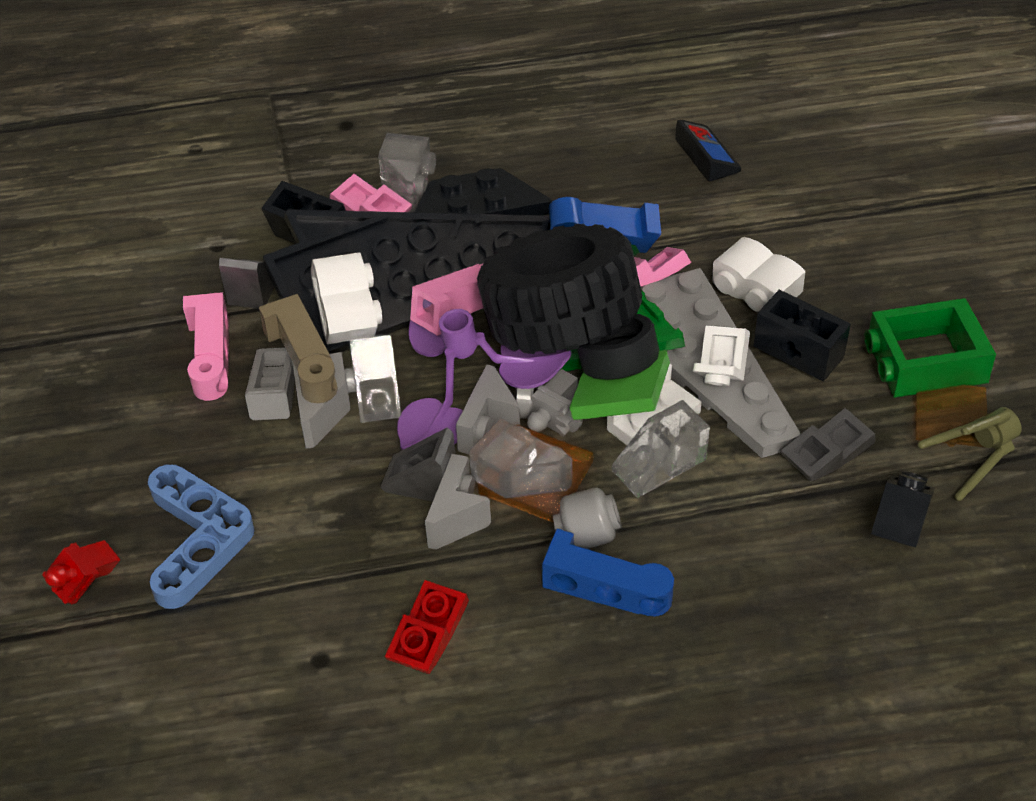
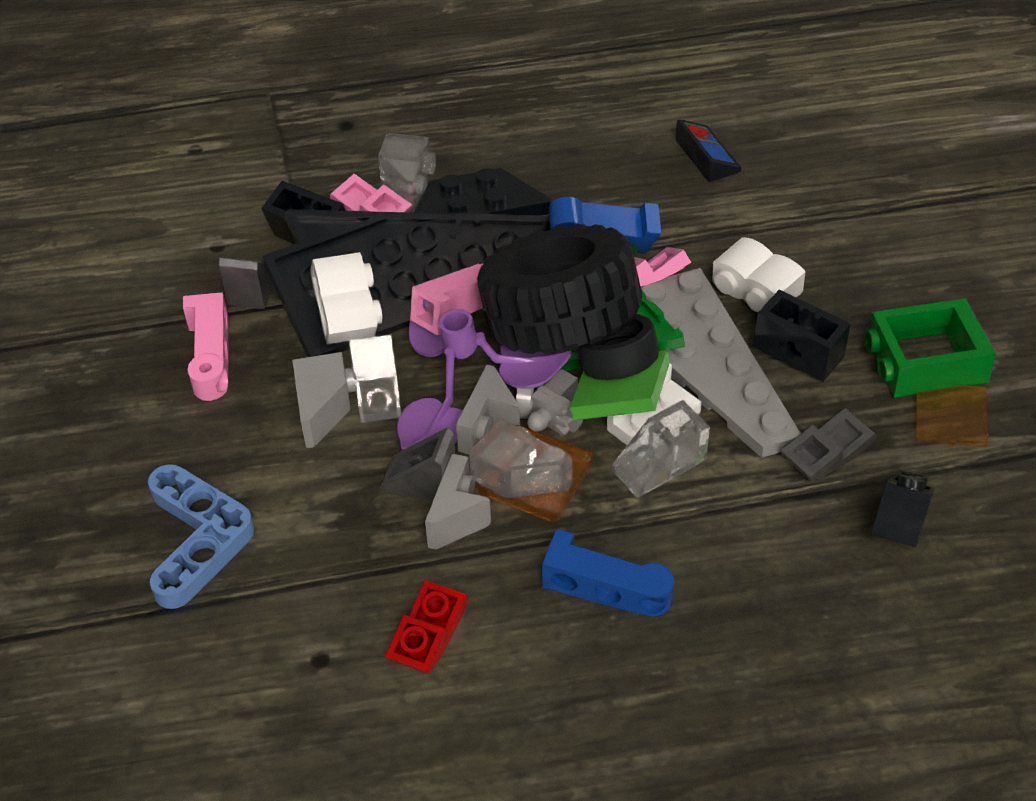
(78, 568): red piece -> none
(270, 388): light grey slope -> none
(292, 324): dark tan leg -> none
(589, 516): light grey head -> none
(723, 355): white bracket -> none
(992, 431): olive plant -> none

